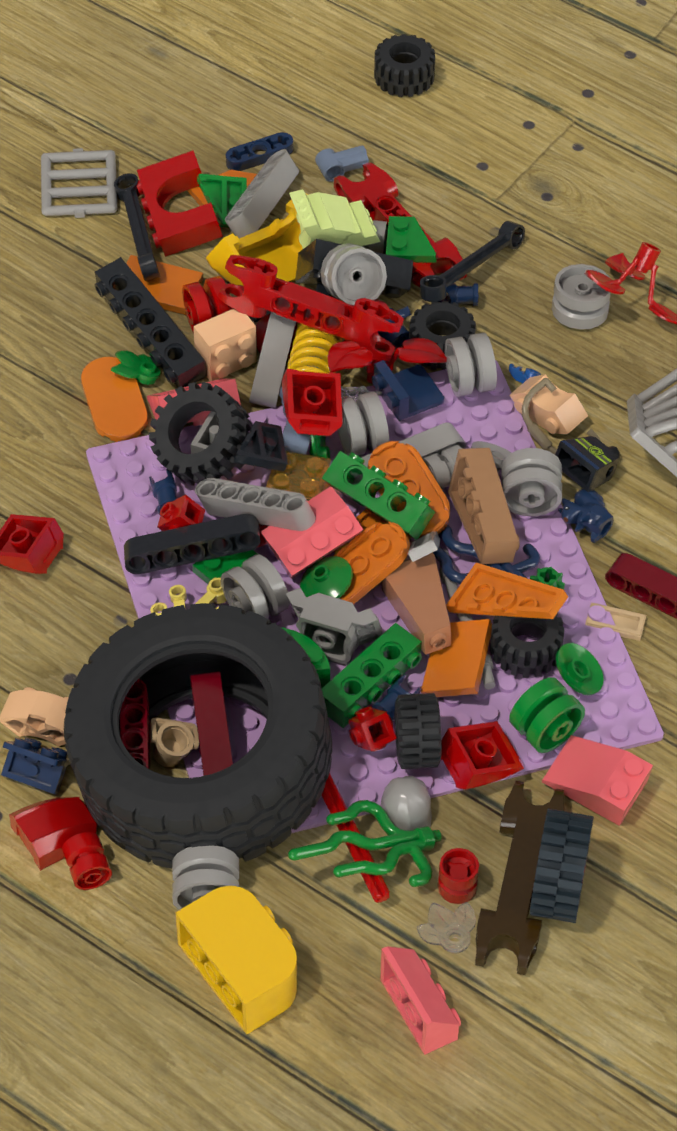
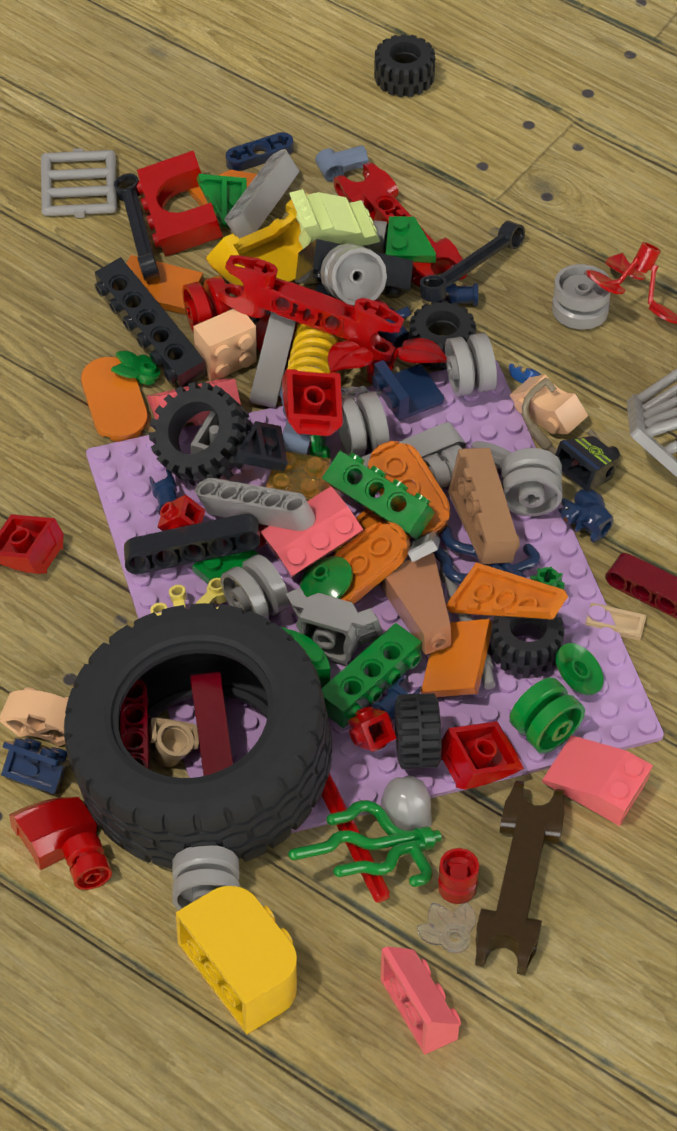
(561, 865): black wheel -> none

